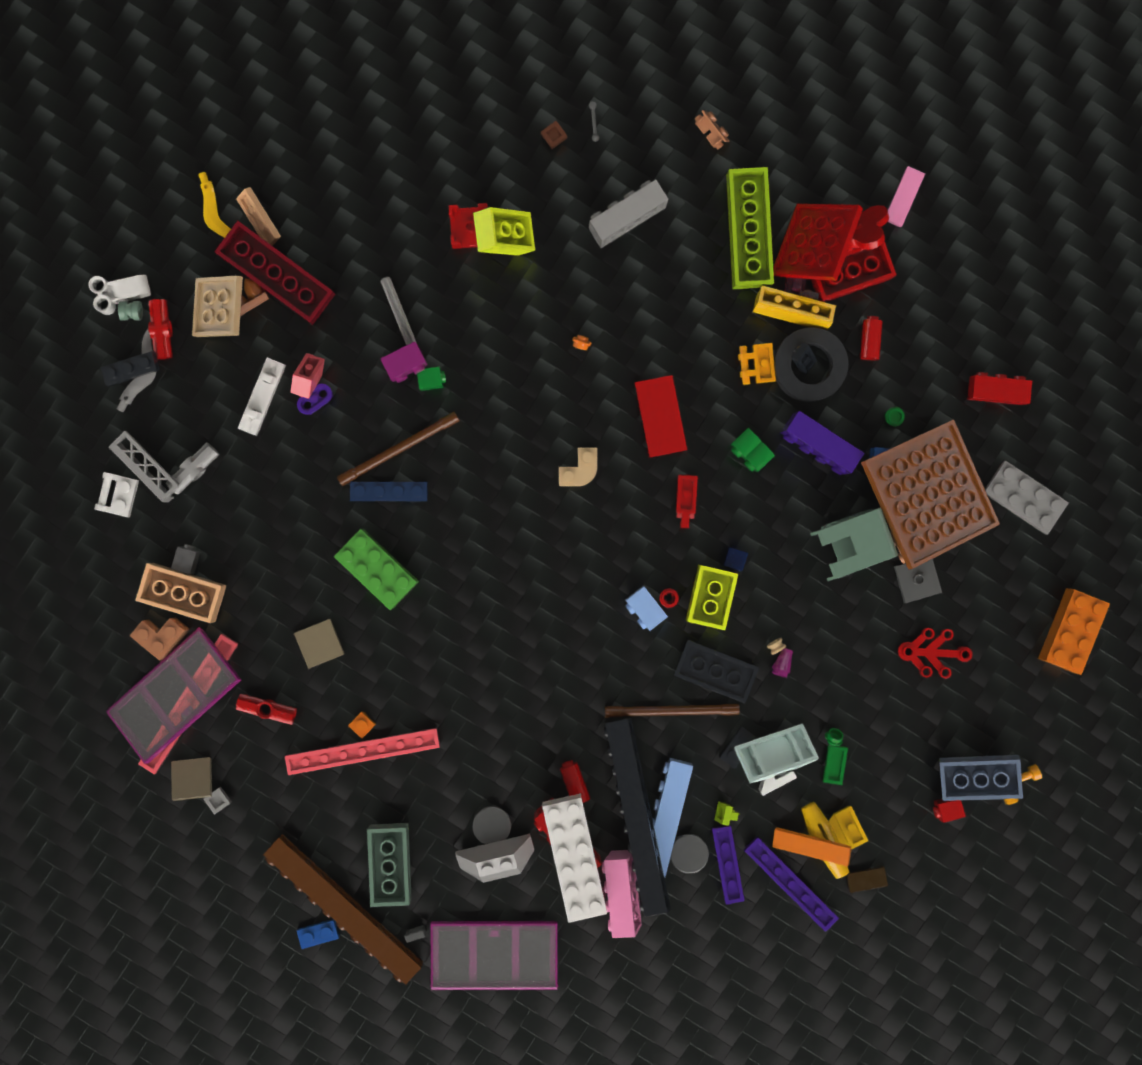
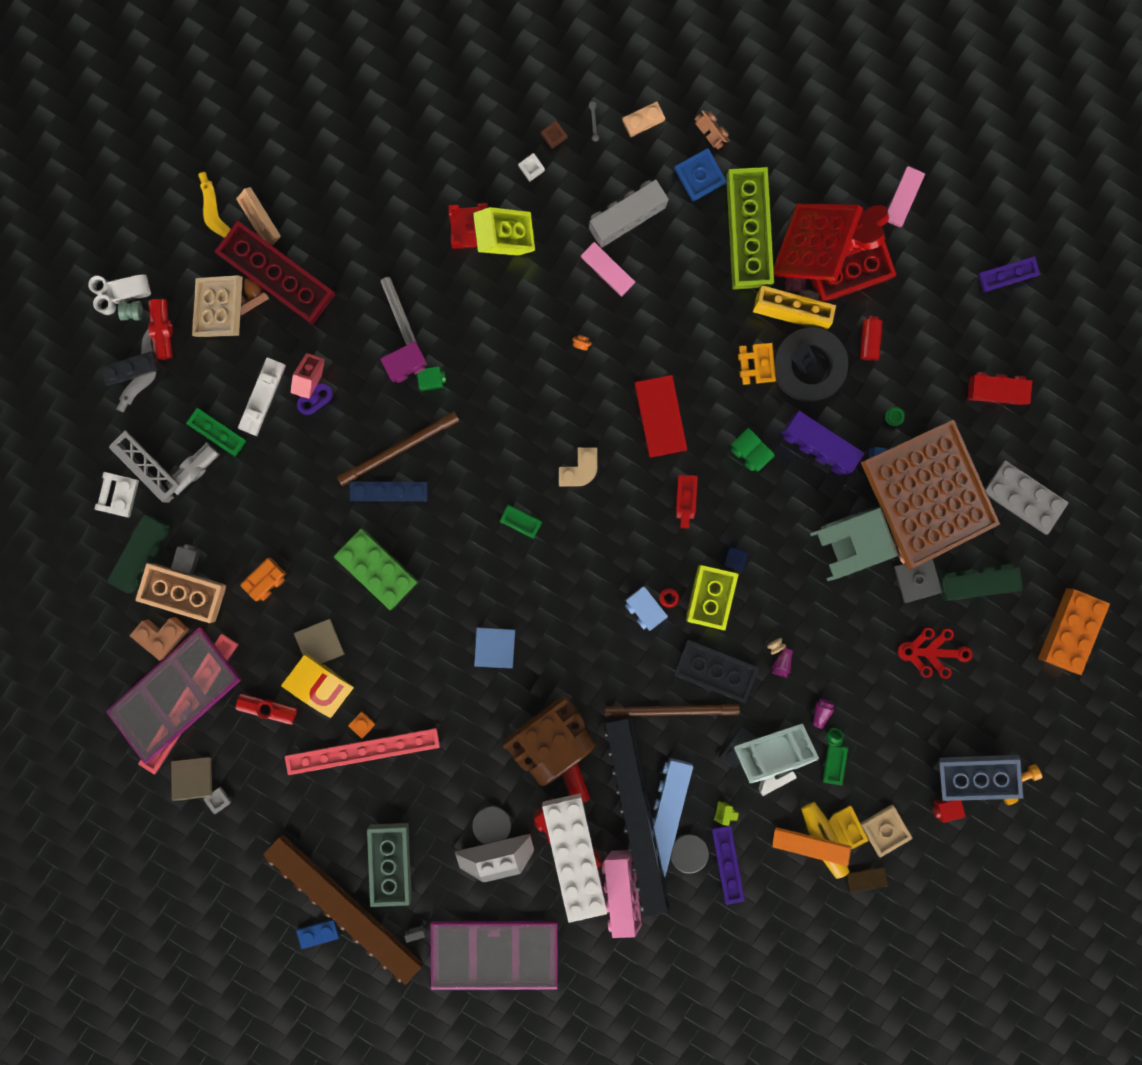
(138, 553): none -> clear green brick
(216, 432): none -> green plate
(263, 580): none -> orange brick
(317, 686): none -> yellow slope
(494, 647): none -> medium blue tile
(520, 521): none -> green tile
(531, 167): none -> white plate
(551, 741): none -> reddish brown brick
(608, 269): none -> bright pink tile
(643, 119): none -> light nougat plate
(700, 174): none -> blue plate
(791, 883): dark purple plate -> none
(822, 712): none -> magenta cone
(886, 830): none -> tan plate
(980, 583): none -> clear green brick
(1009, 274): none -> dark purple plate

